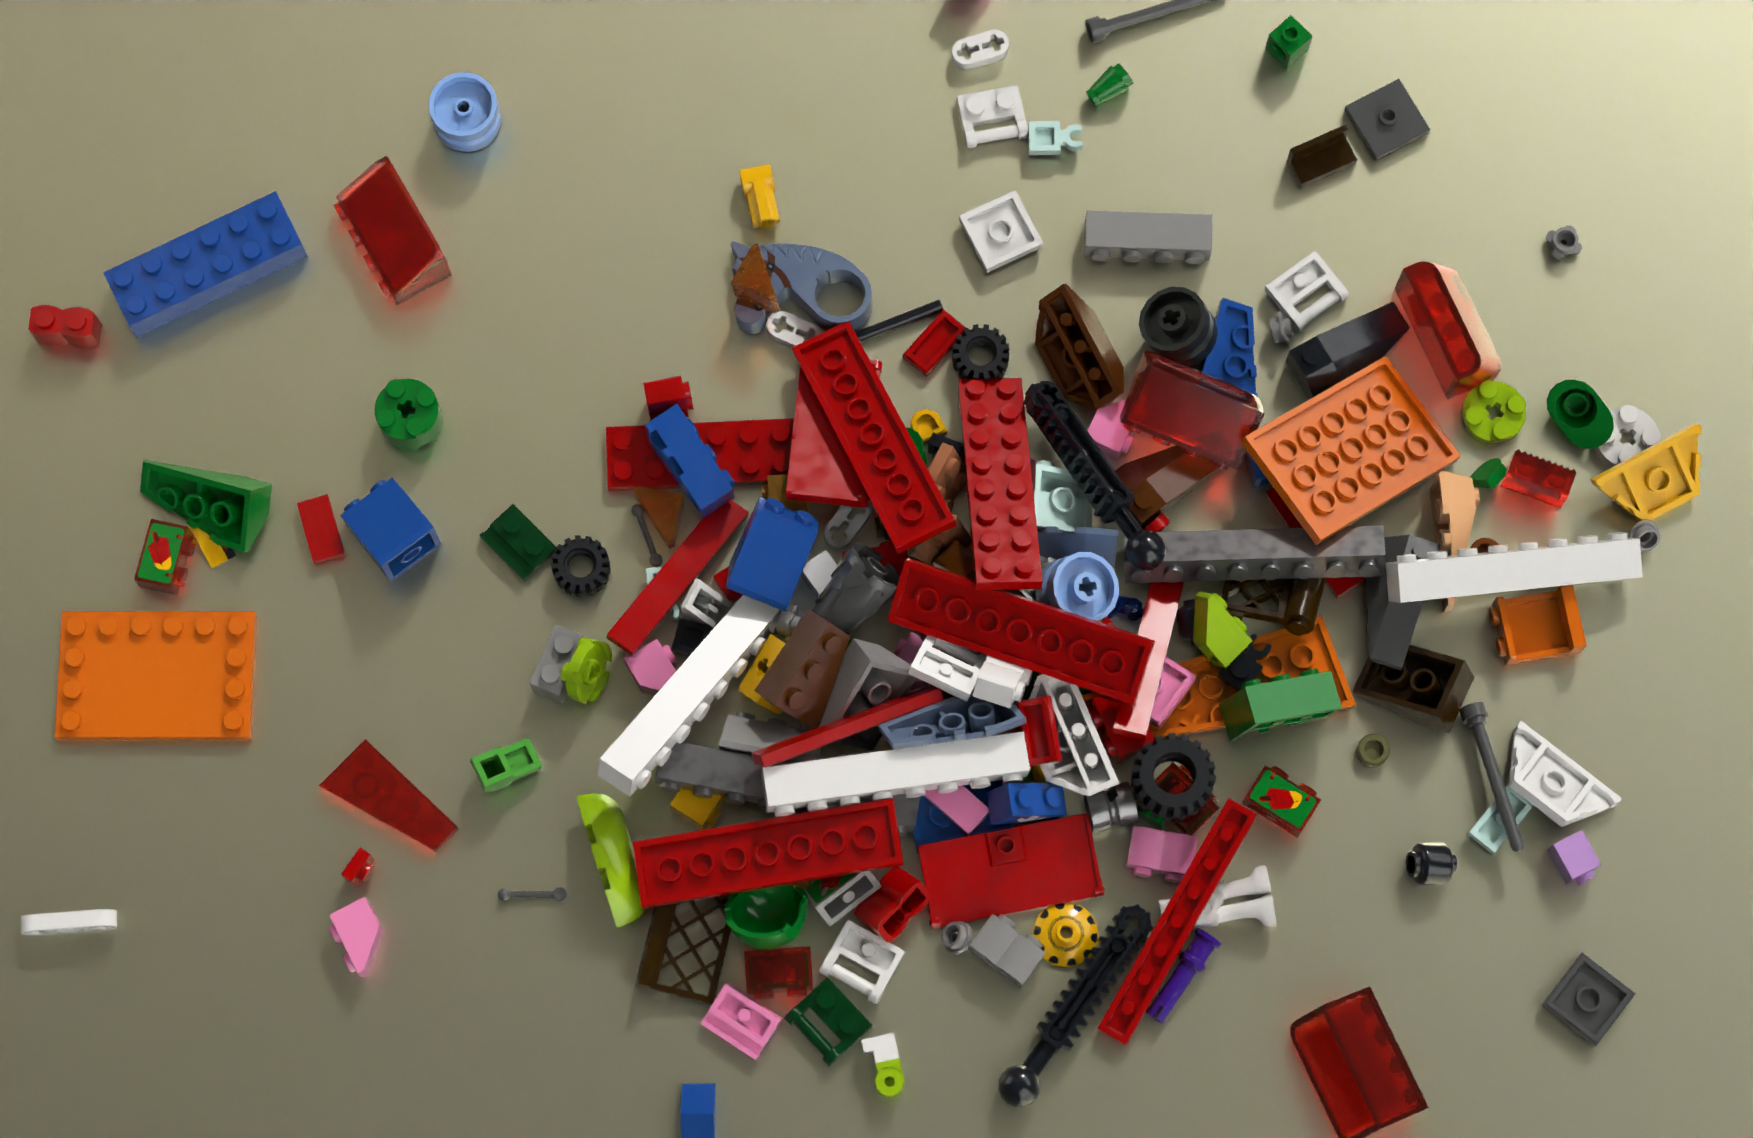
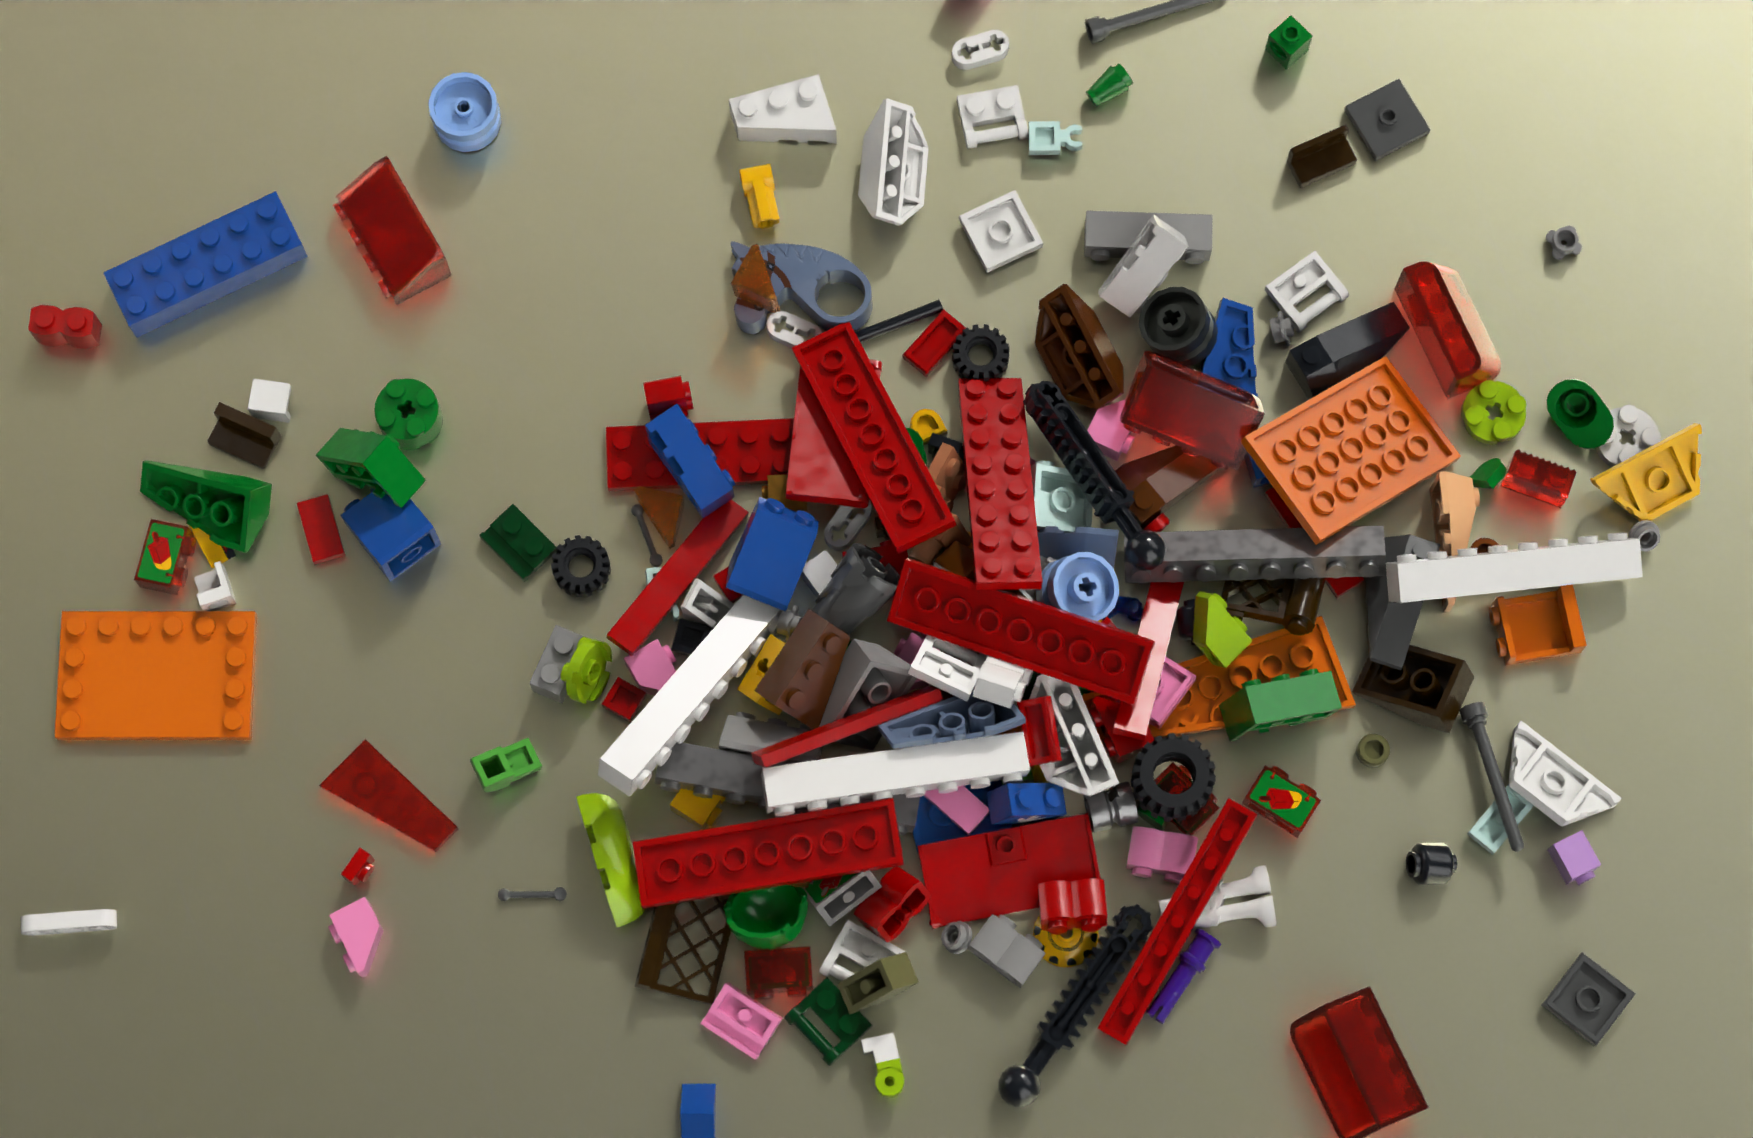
(214, 589): none -> white panel
(243, 436): none -> dark brown panel
(269, 400): none -> white panel
(371, 461): none -> green wedge
(624, 699): none -> red plate
(785, 113): none -> white wedge
(878, 982): none -> olive slope
(893, 164): none -> white wedge
(1072, 905): none -> red brick
(1143, 266): none -> white wedge
(1244, 666): black plate -> none

